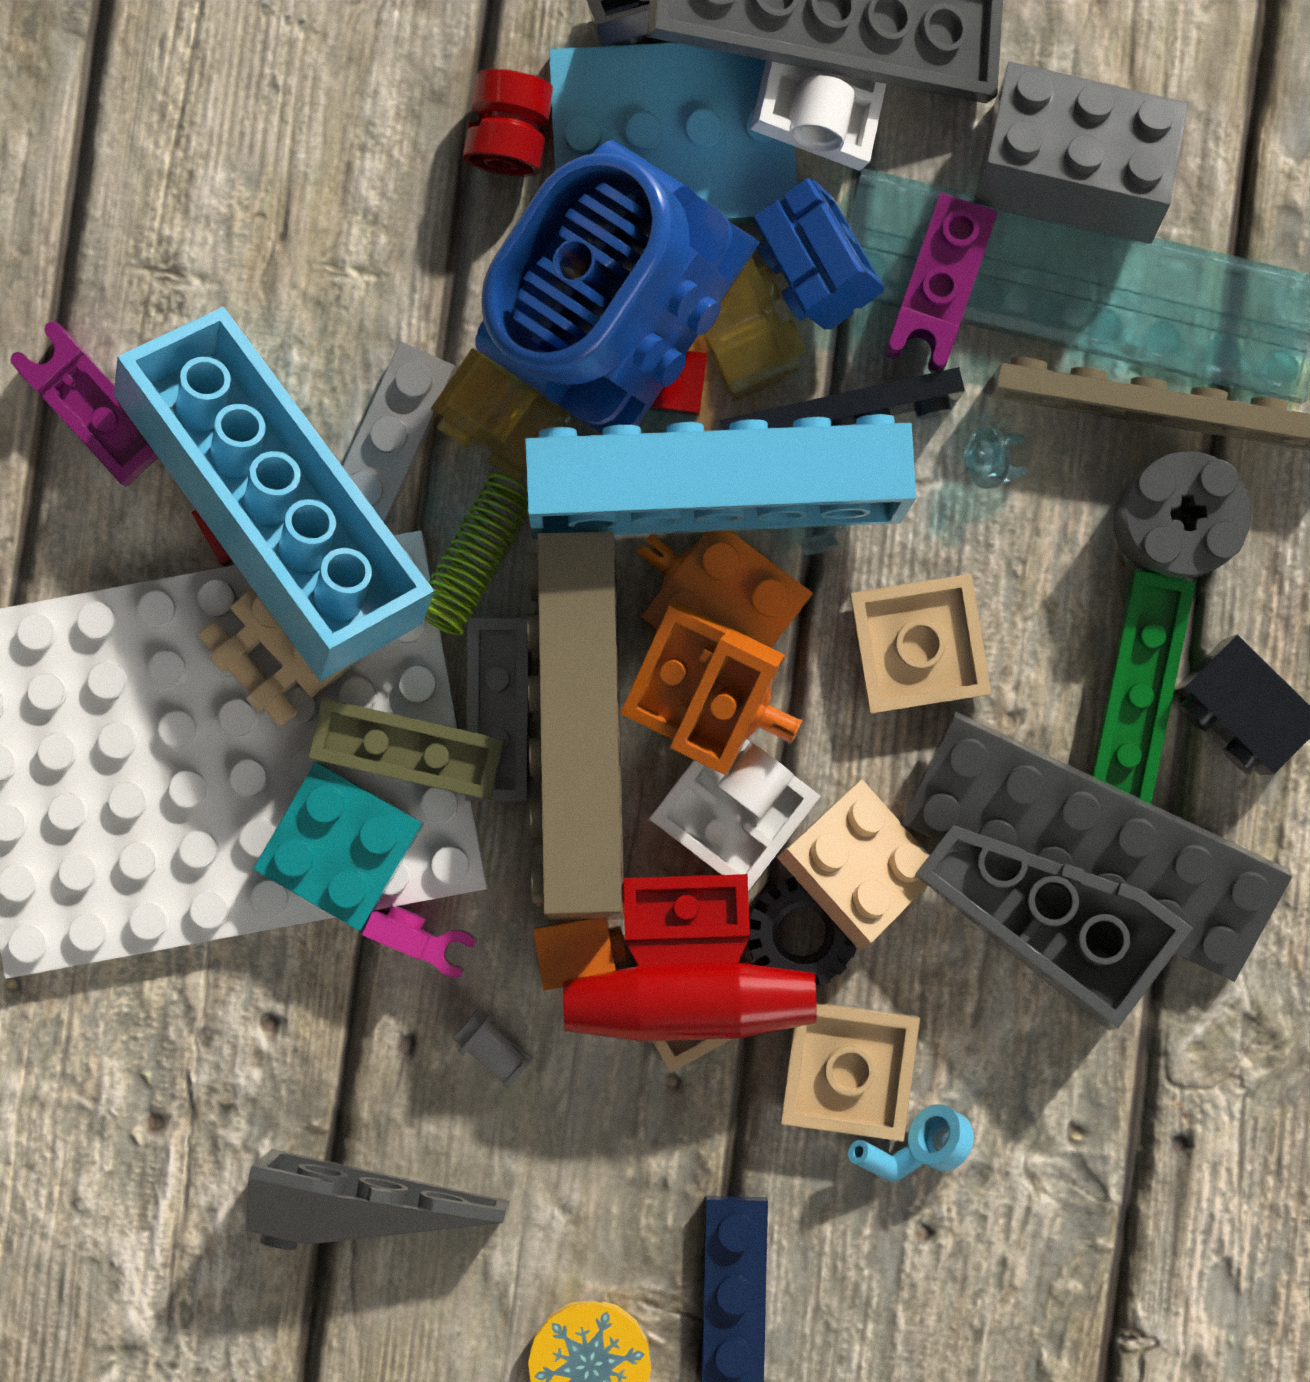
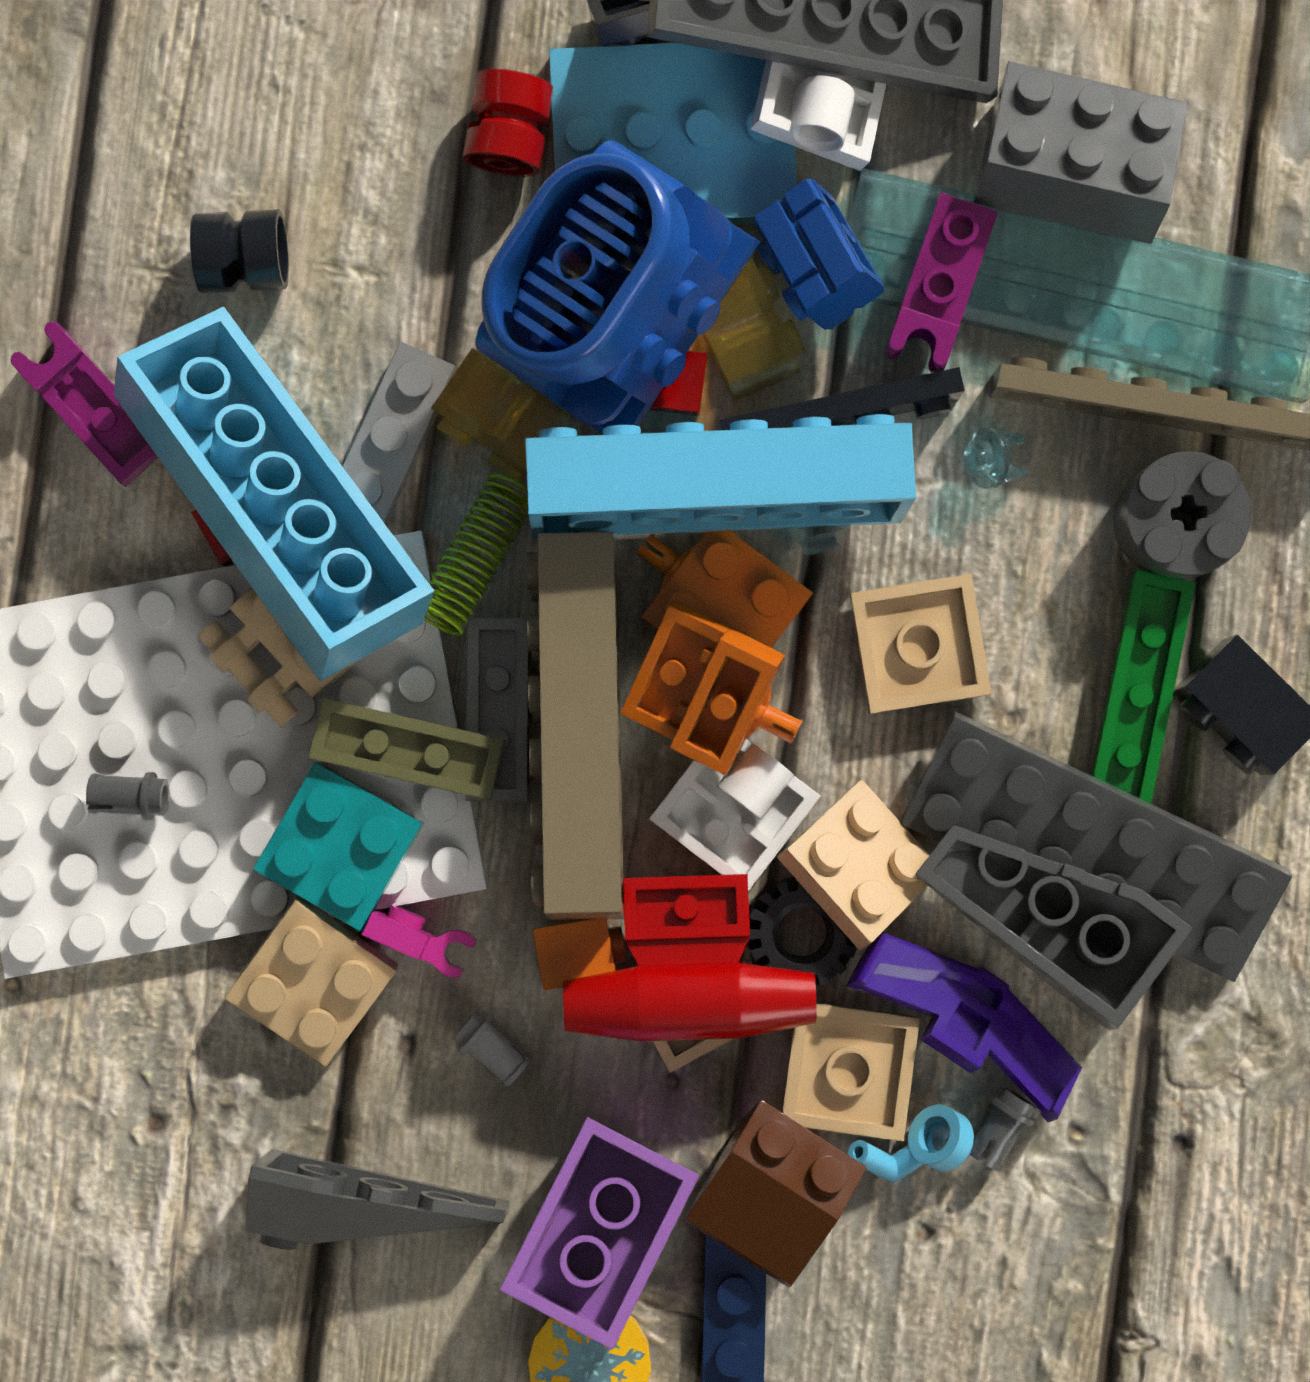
(128, 795): none -> dark grey pin
(239, 251): none -> black wheel
(311, 981): none -> tan plate
(599, 1233): none -> medium lavender brick
(775, 1193): none -> reddish brown slope
(970, 1018): none -> dark purple plate
(1004, 1125): none -> dark grey pin

